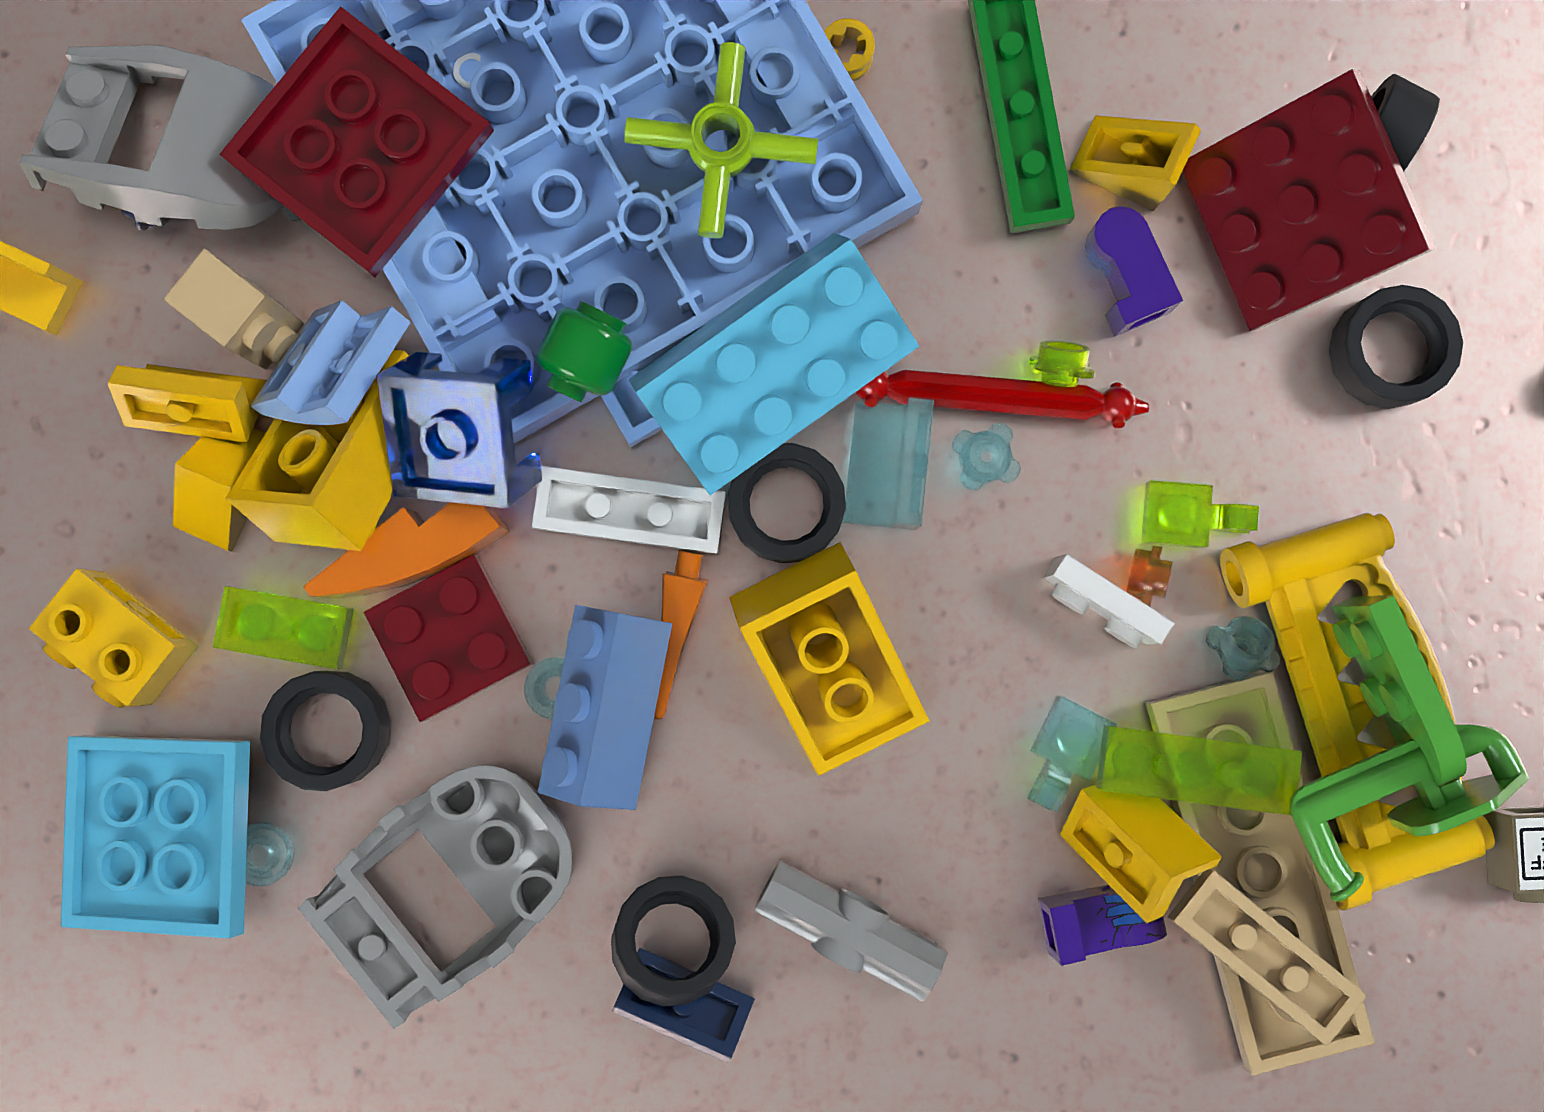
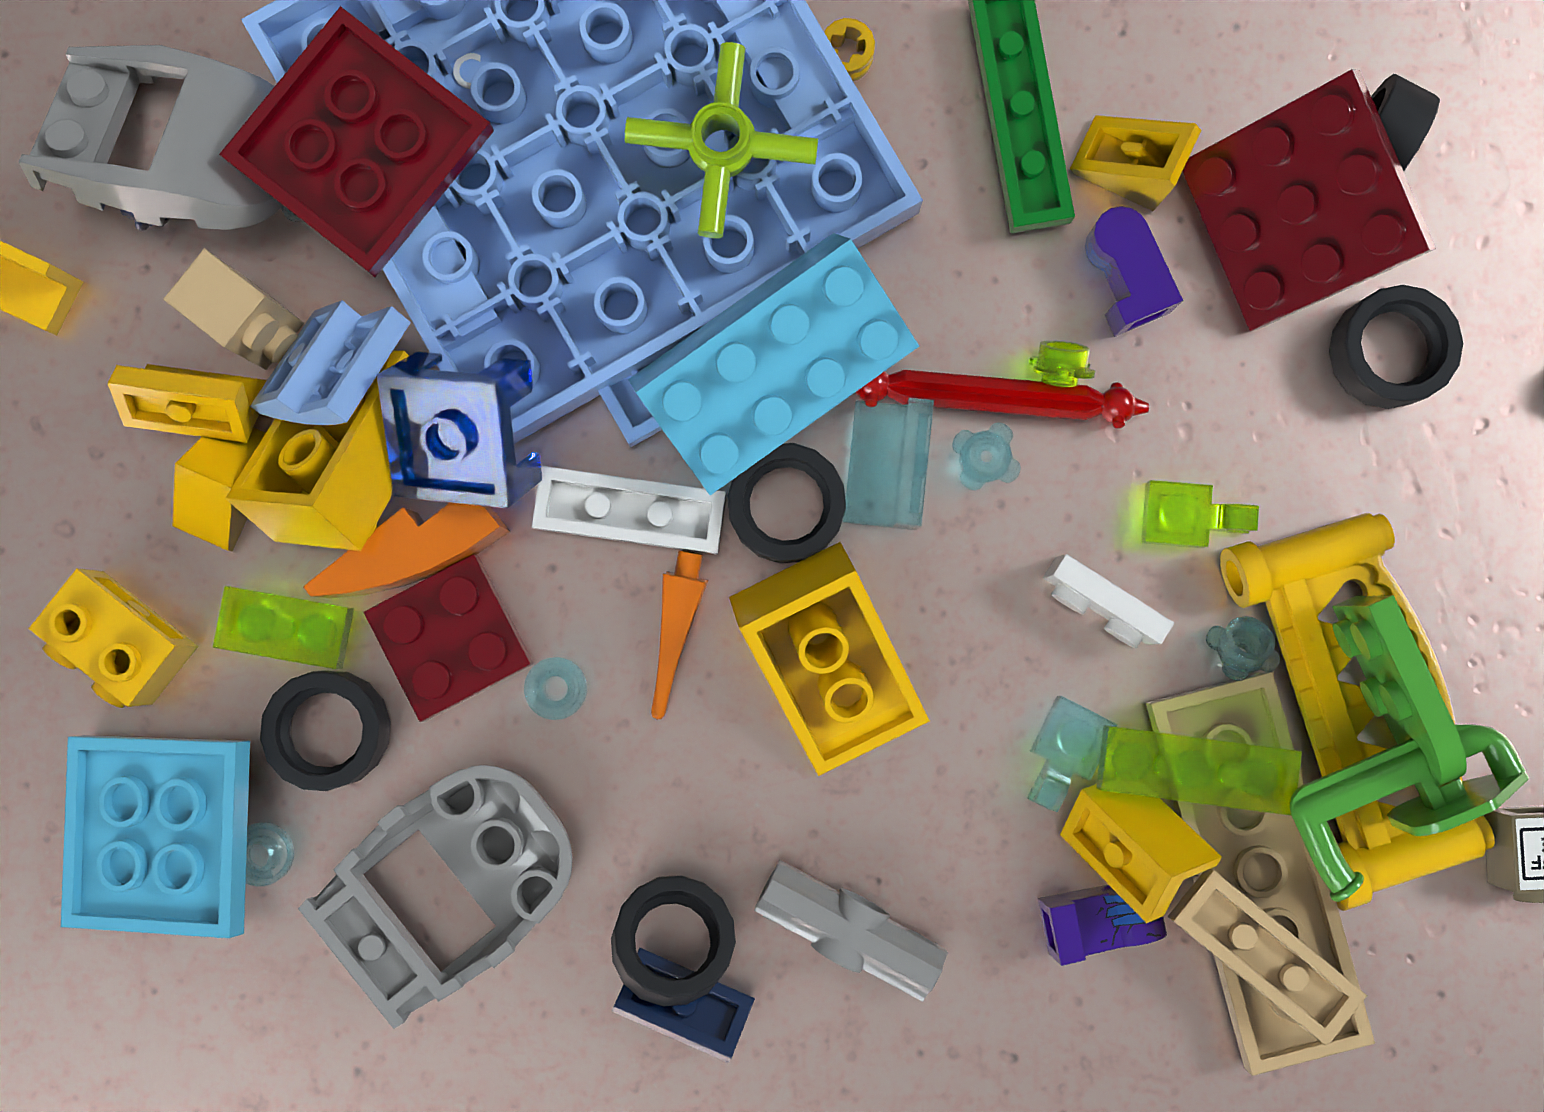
(584, 351): green head -> none
(604, 709): medium blue brick -> none
(1149, 575): clear orange plate -> none

